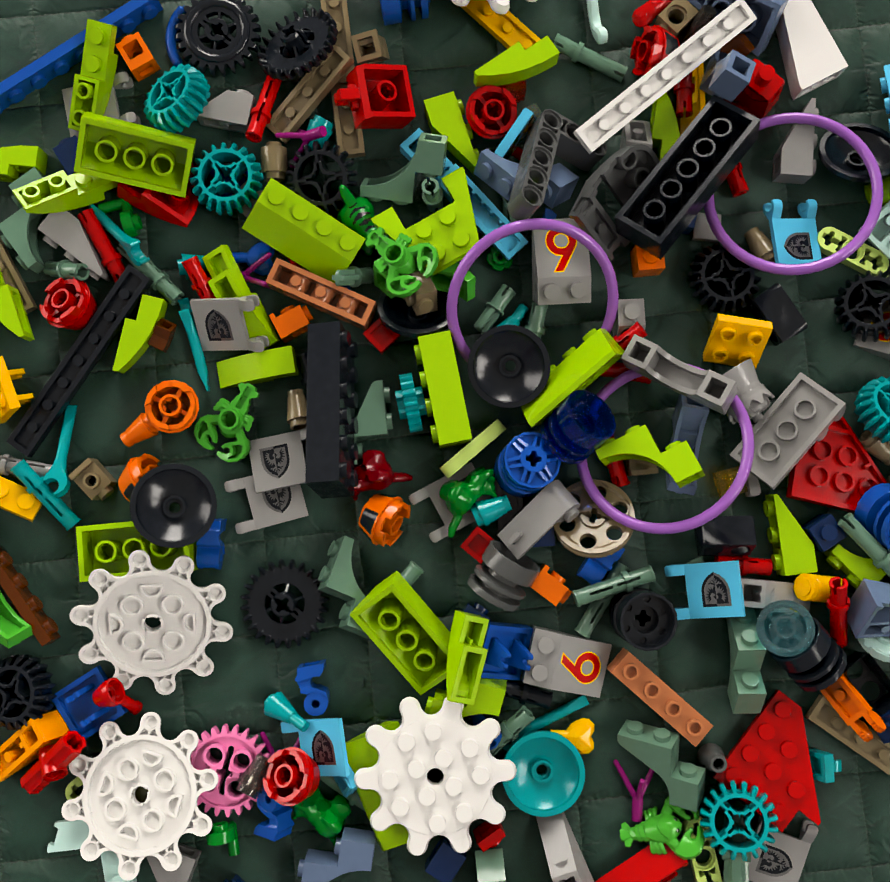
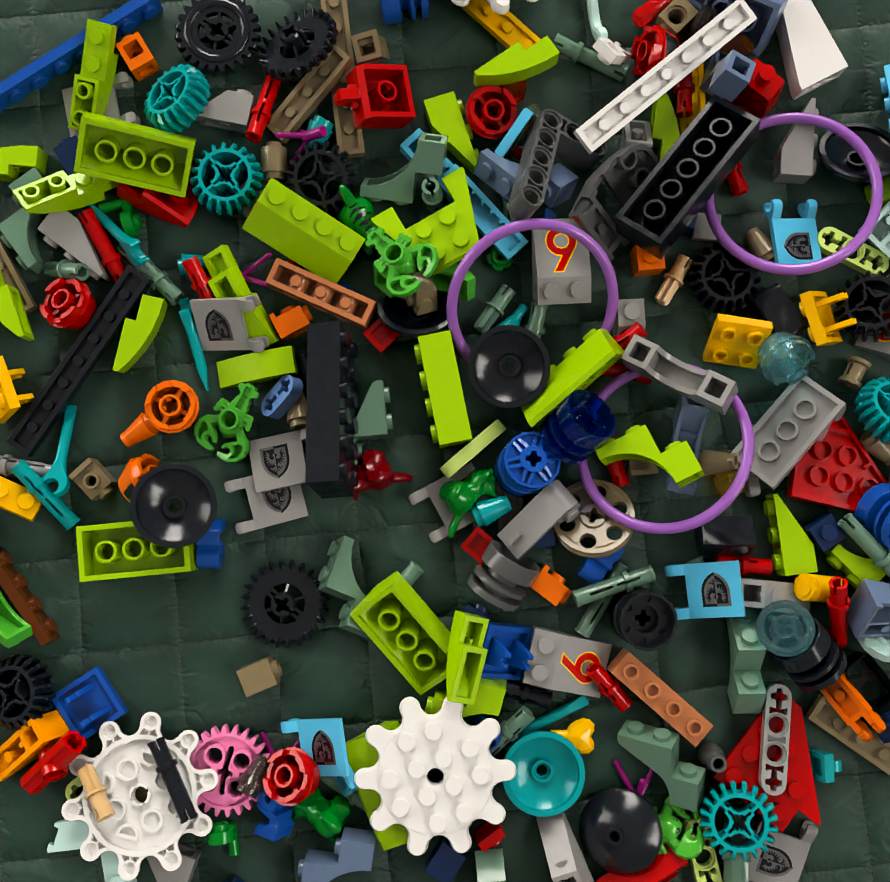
(95, 793): none -> tan axle
(112, 693): red bar -> none
(146, 651): white plate -> none
(162, 335): reddish brown piece -> none
(170, 37): blue piece -> none
(172, 779): none -> black pin
(253, 255): blue rock -> none
(259, 675): none -> dark tan brick
(280, 708): teal cone -> none
(282, 396): none -> medium blue beam
(317, 695): blue leg -> none
(353, 276): sand green axle -> none
(382, 518): orange cone -> none
(410, 402): teal gear -> none
(609, 686): none -> red pin
(610, 52): none -> white plate
(633, 819): none -> black dish
(673, 280): none -> tan axle
(717, 462): none -> dark tan cone
(750, 391): light grey hat -> none
(770, 738): none -> light grey beam
(785, 358): none -> clear light blue cone
(822, 322): none -> yellow plate
(854, 372): none -> dark tan bush

